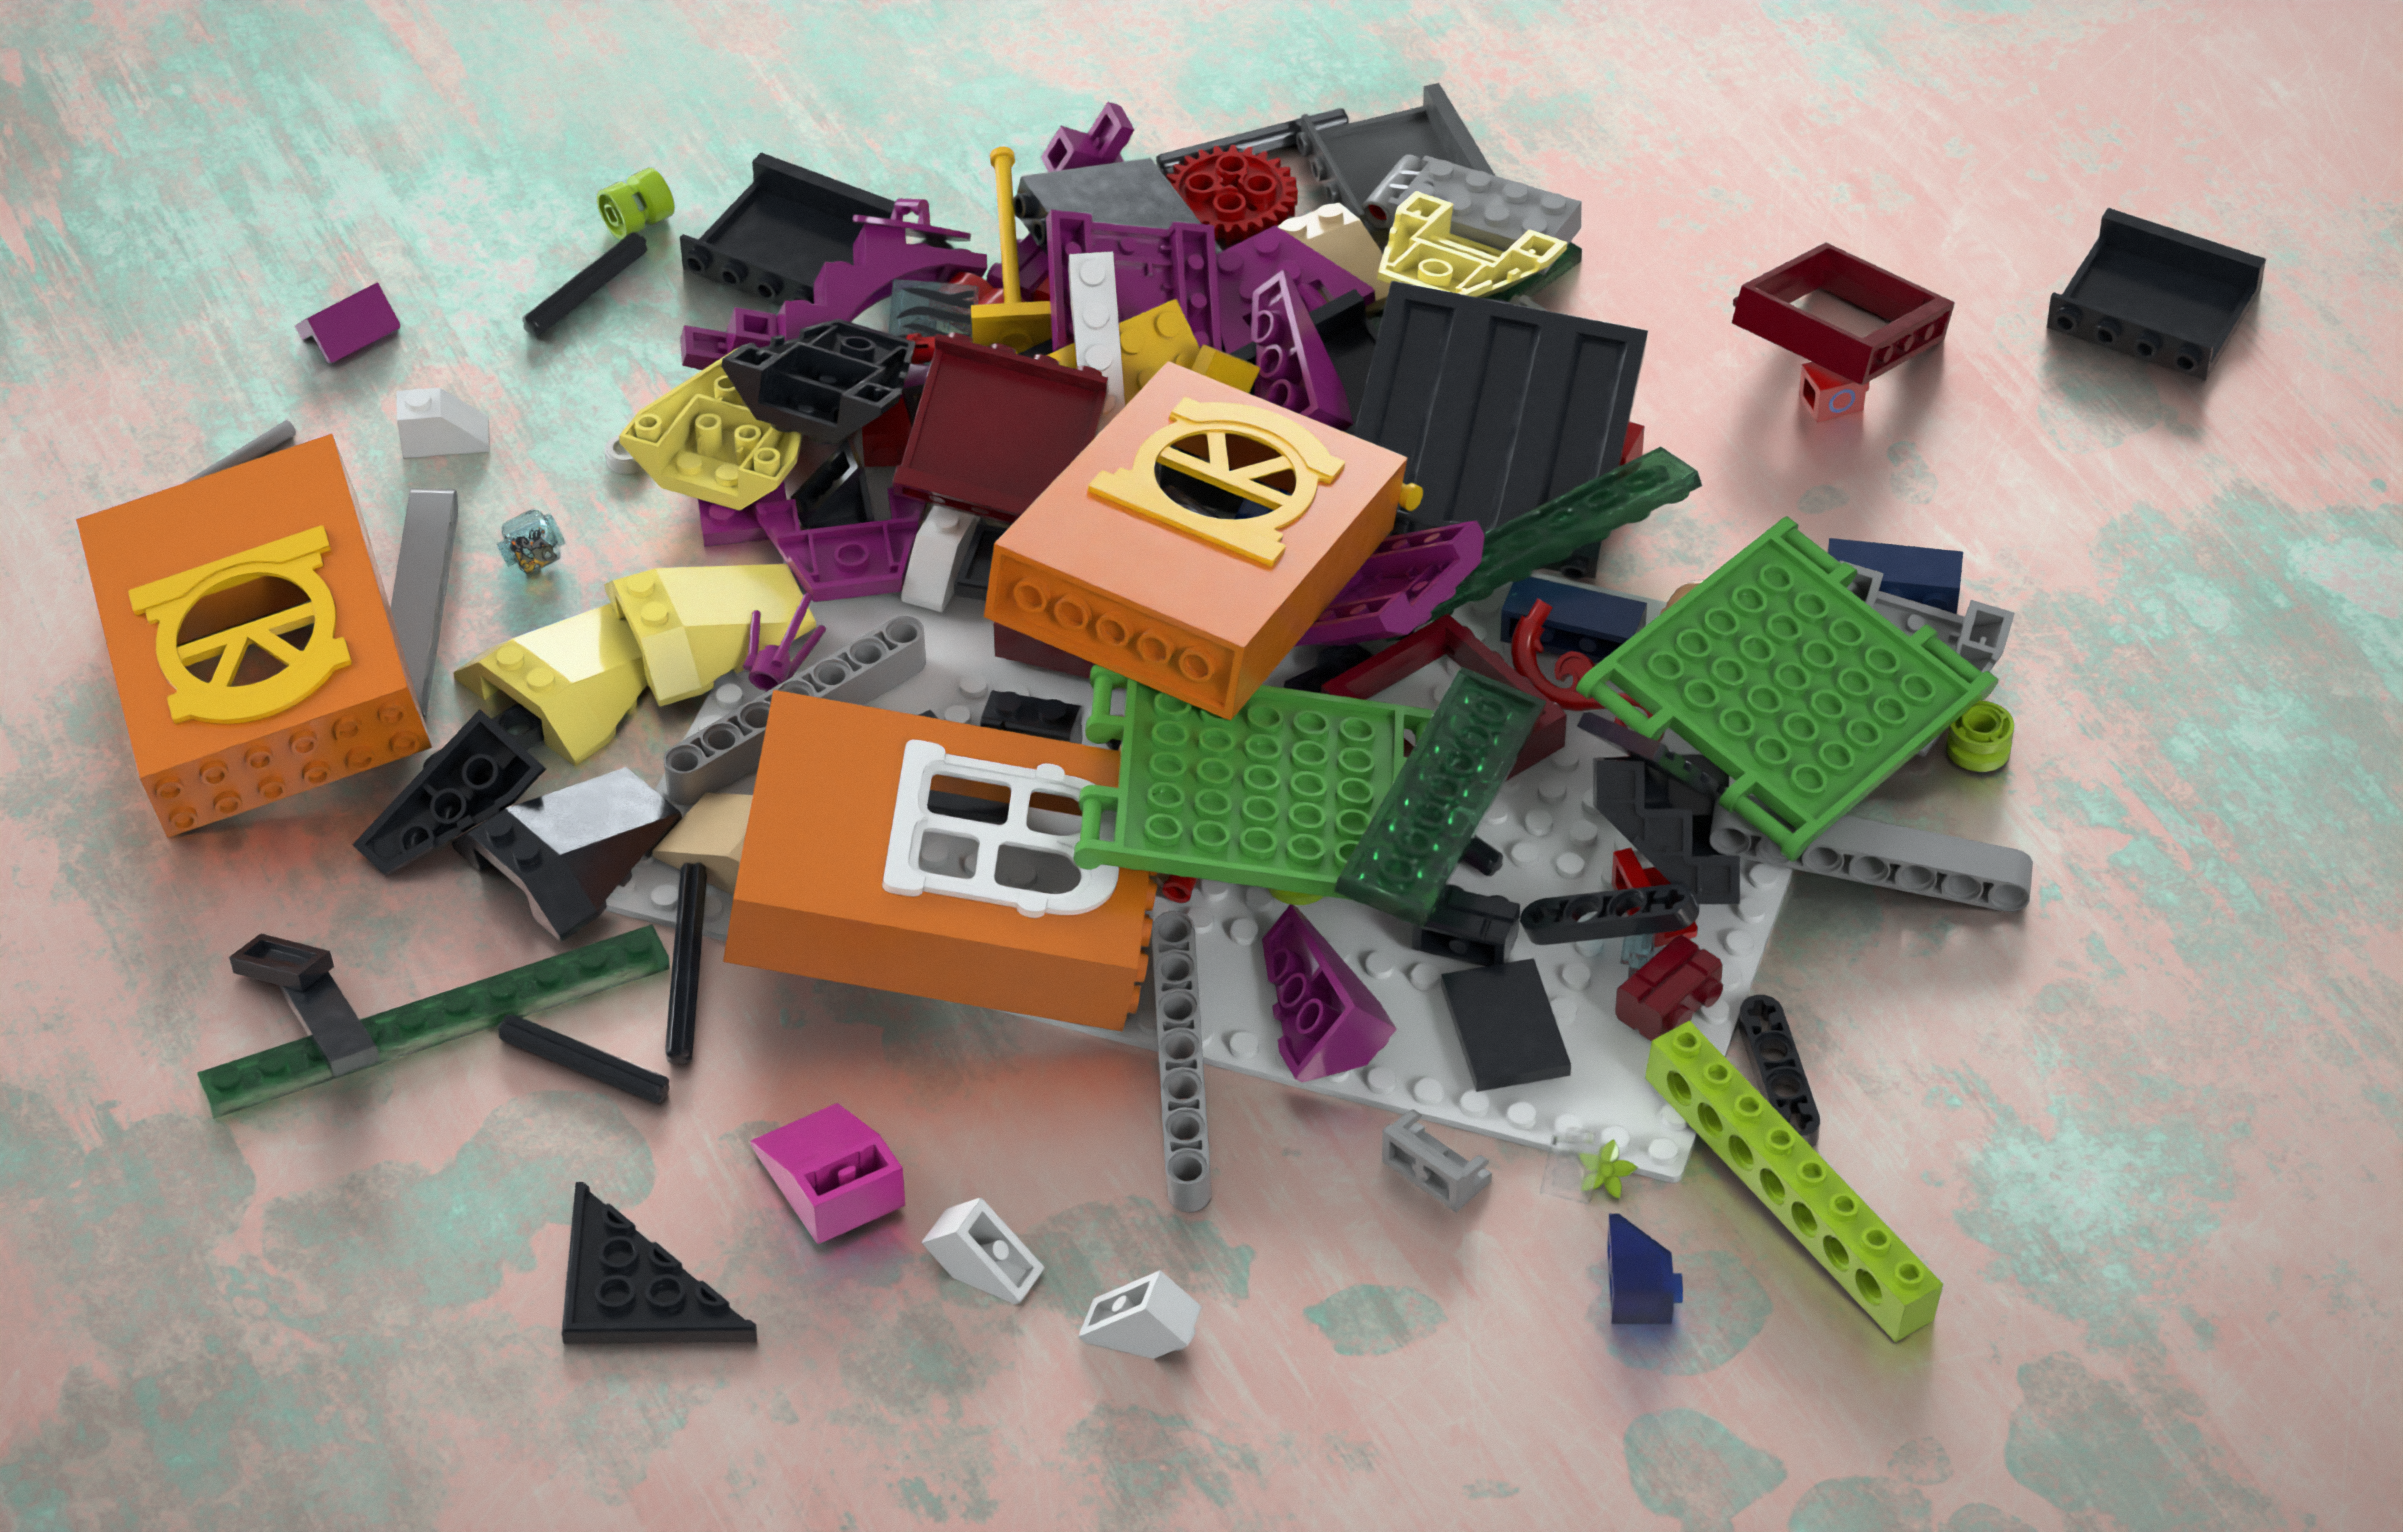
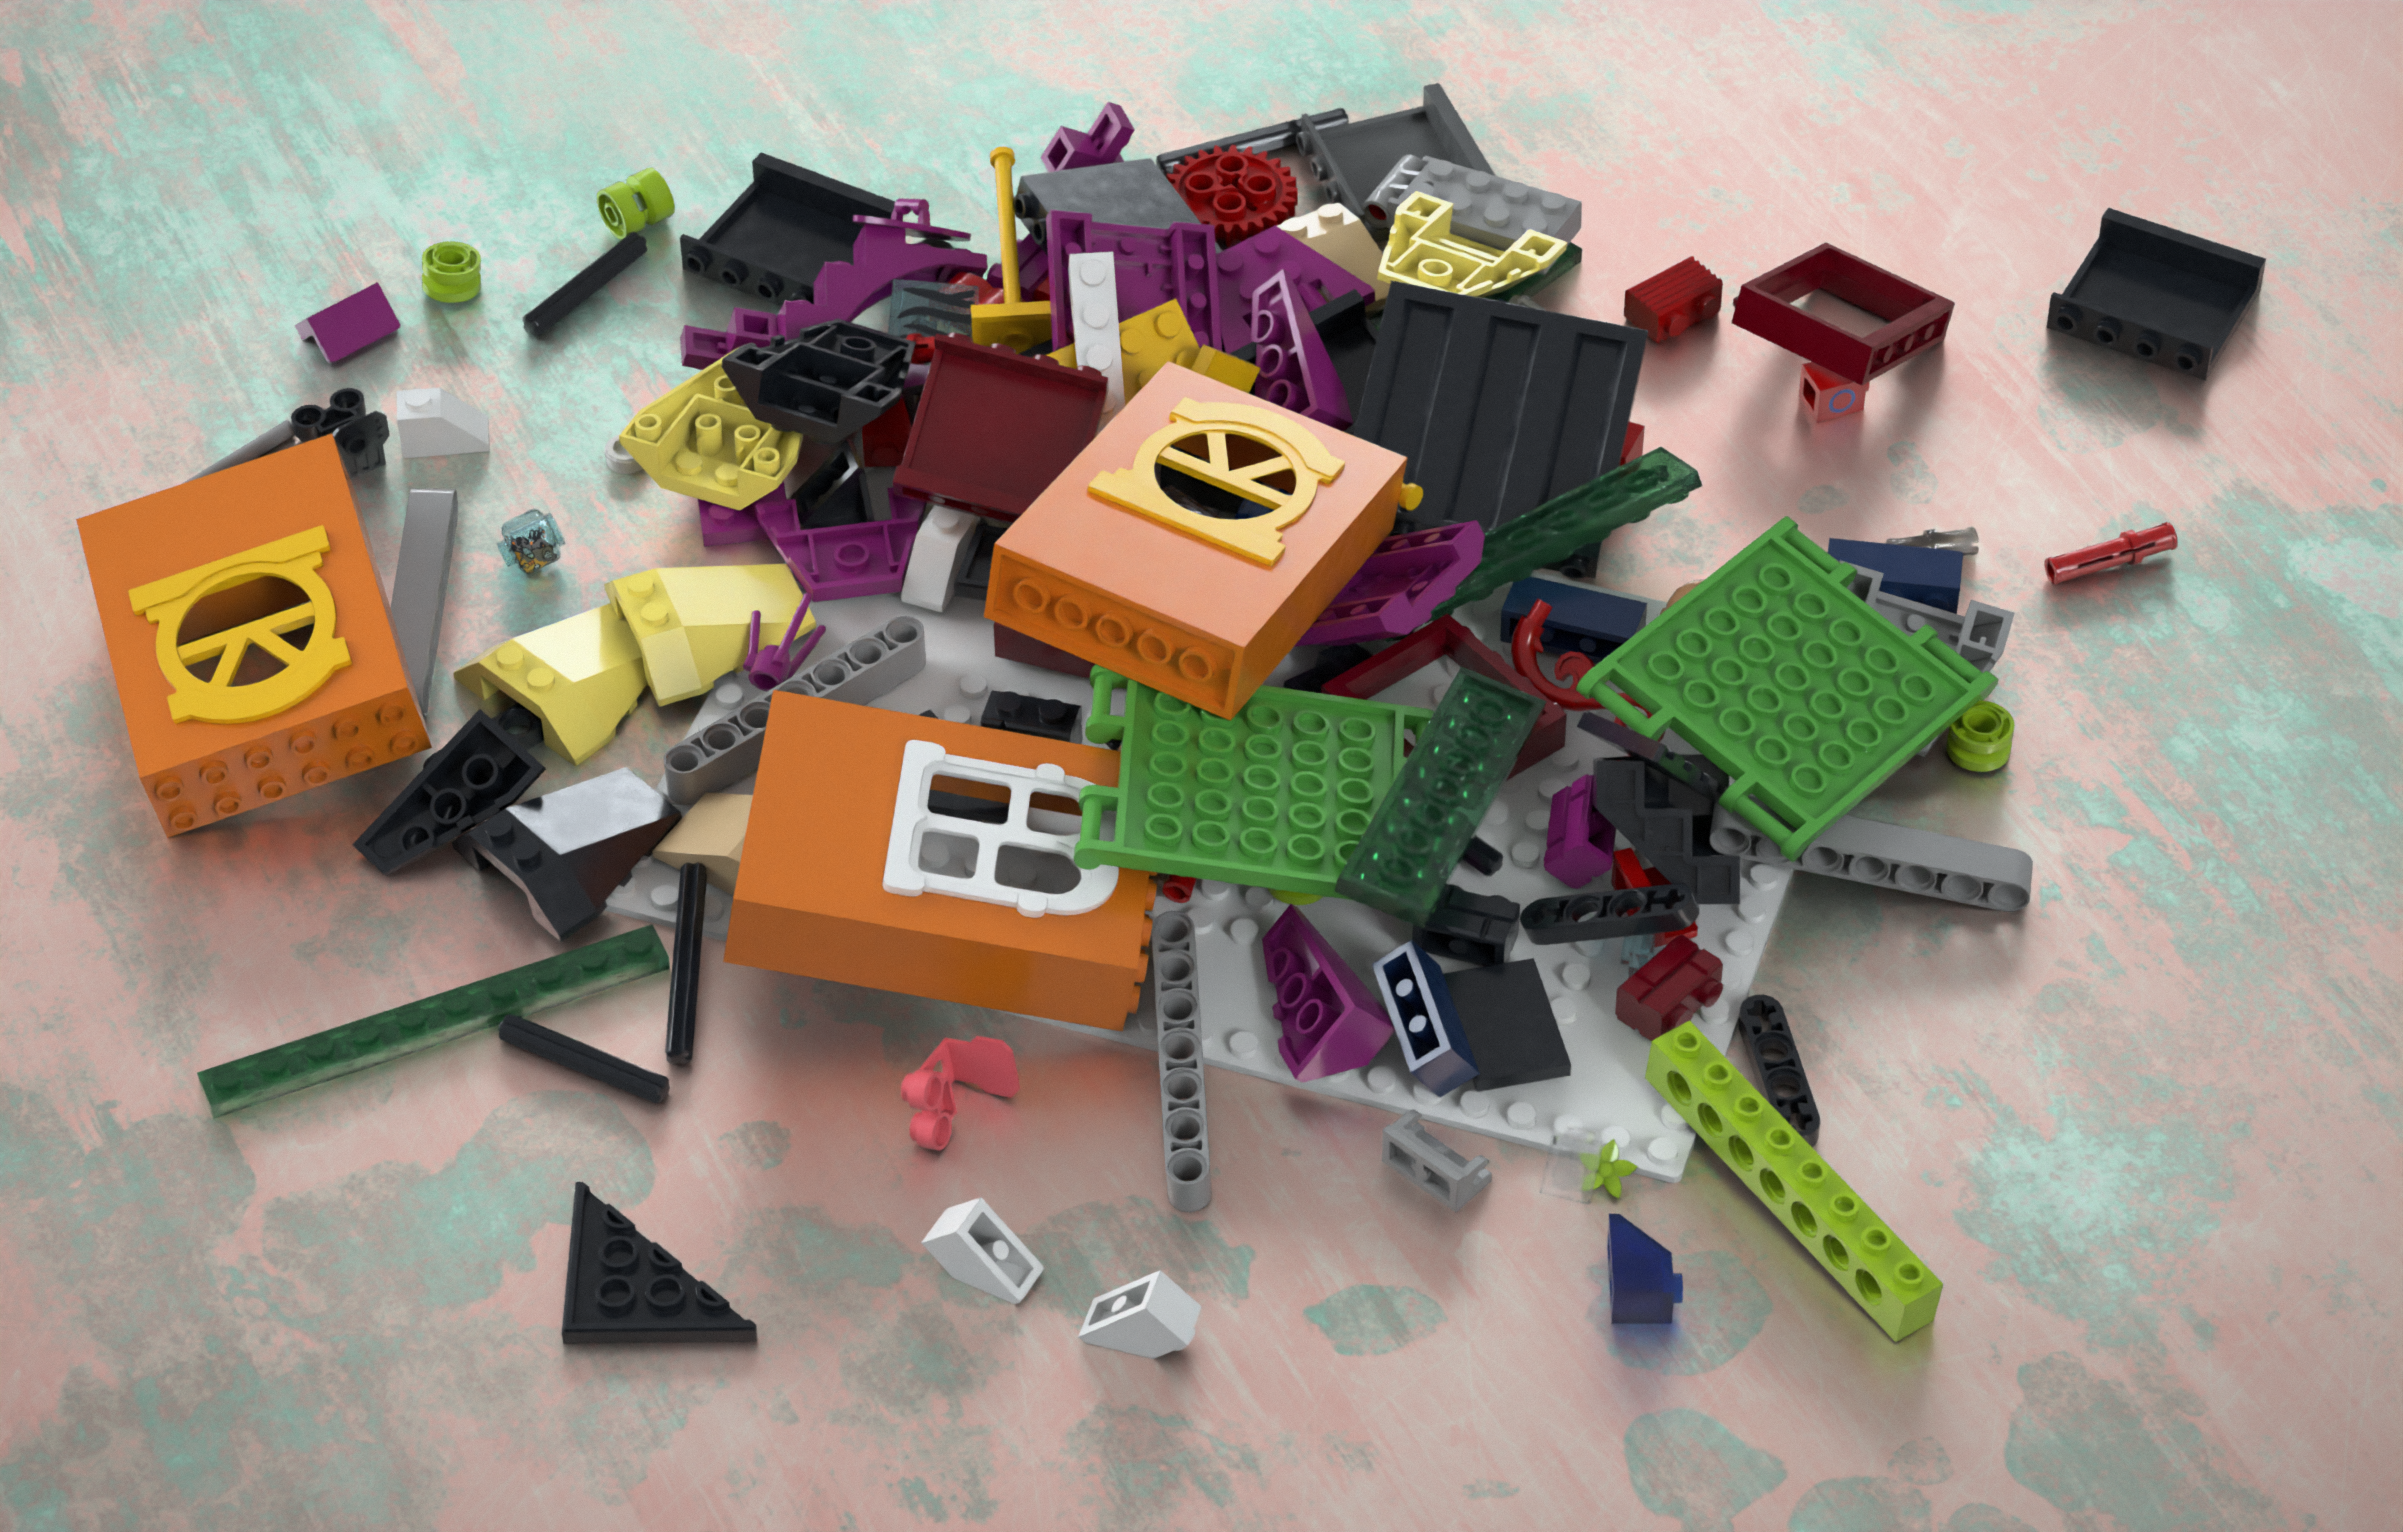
(281, 962): black tile -> none
(332, 1025): black tile -> none
(356, 434): none -> black piece
(451, 272): none -> lime wheel
(832, 1171): dark pink slope -> none
(981, 1062): none -> coral piece
(1425, 1019): none -> dark blue brick
(1578, 836): none -> magenta brick
(1674, 299): none -> red brick
(1949, 540): none -> clear smoke pin
(2127, 548): none -> red pin

